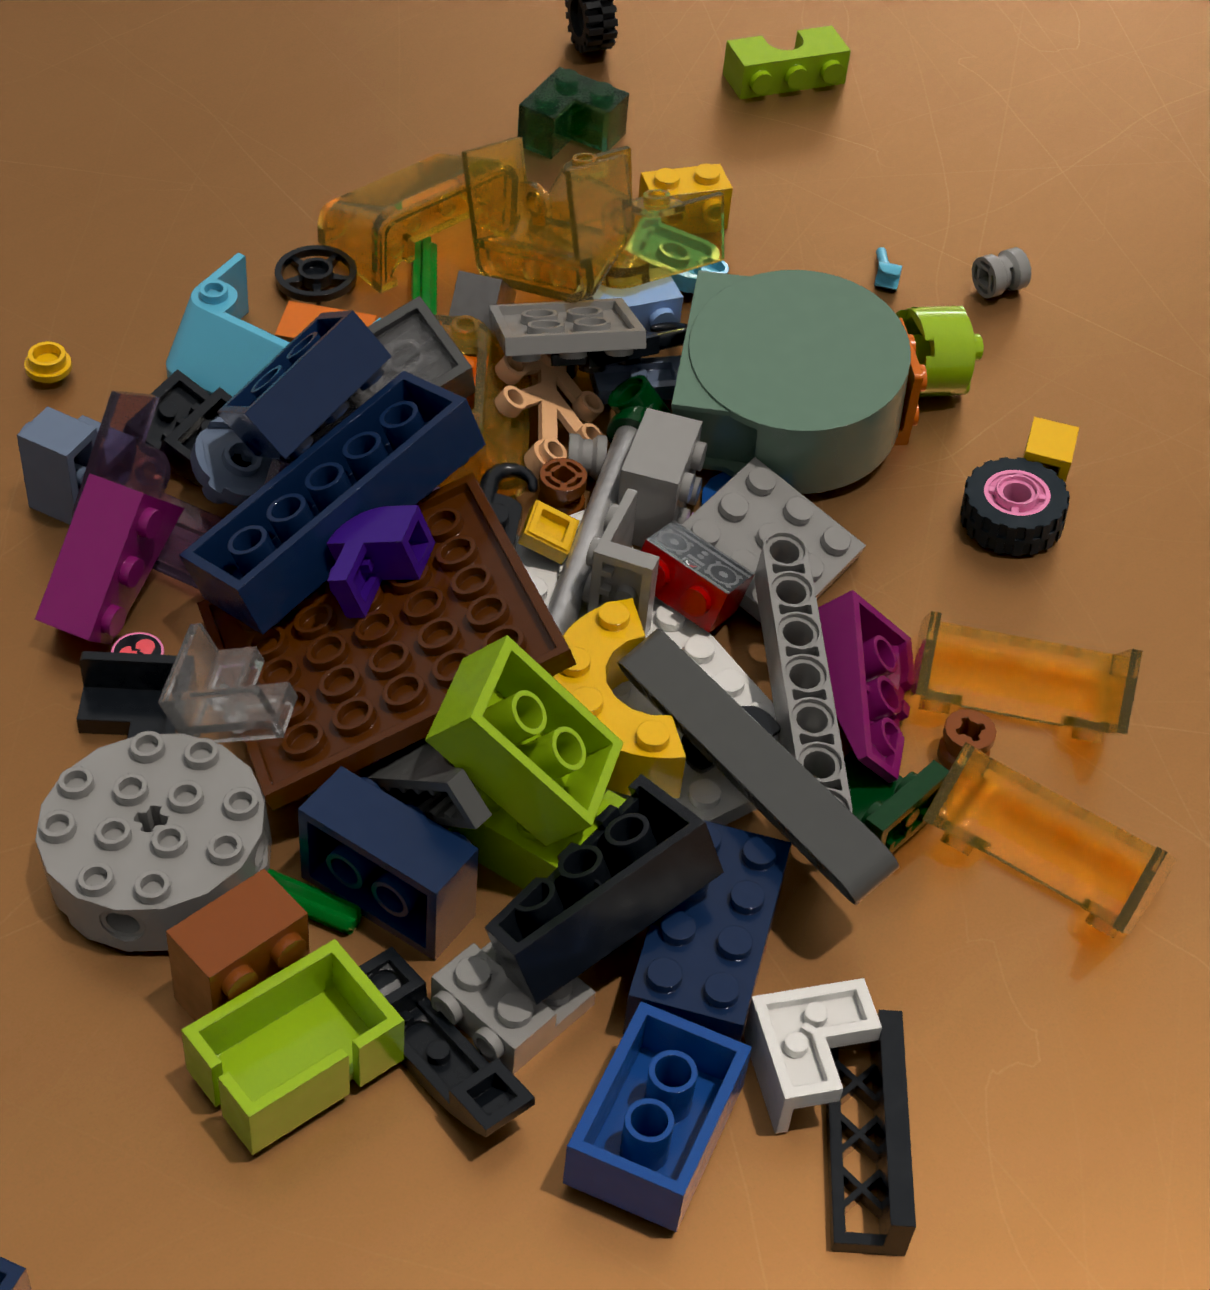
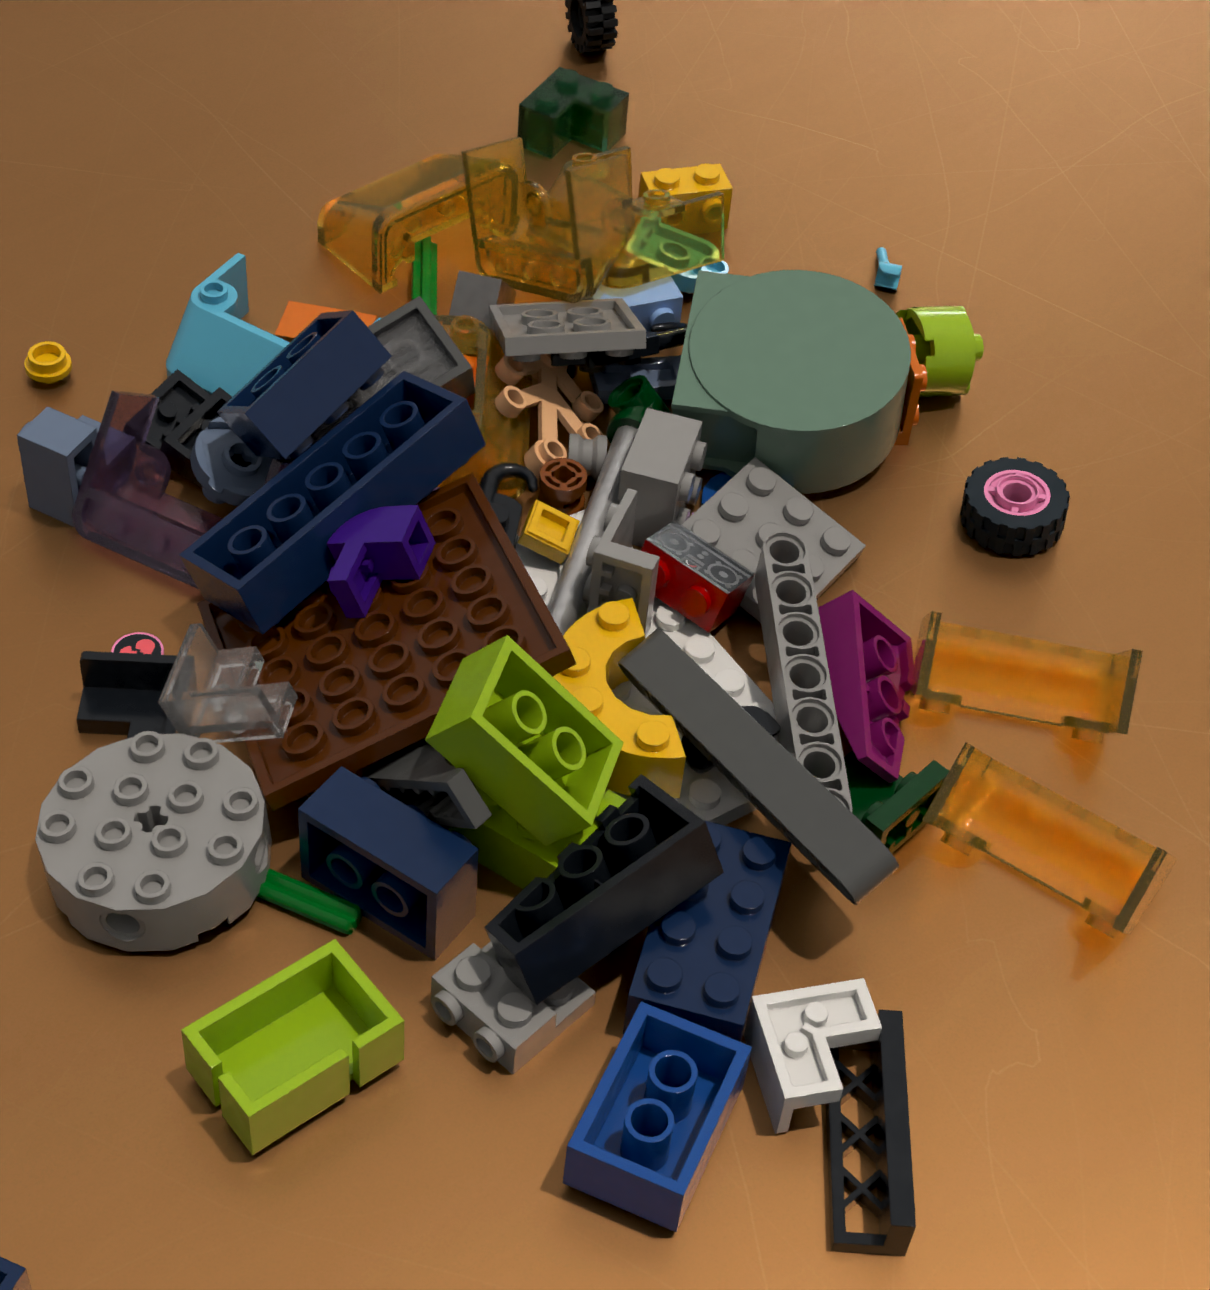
(105, 559): magenta wedge -> none
(235, 943): dark orange brick -> none
(315, 274): black wheel -> none
(441, 1058): black slope -> none
(762, 70): lime arch -> none
(964, 727): dark orange wheel -> none
(996, 273): light grey wheel -> none
(1051, 445): yellow brick -> none

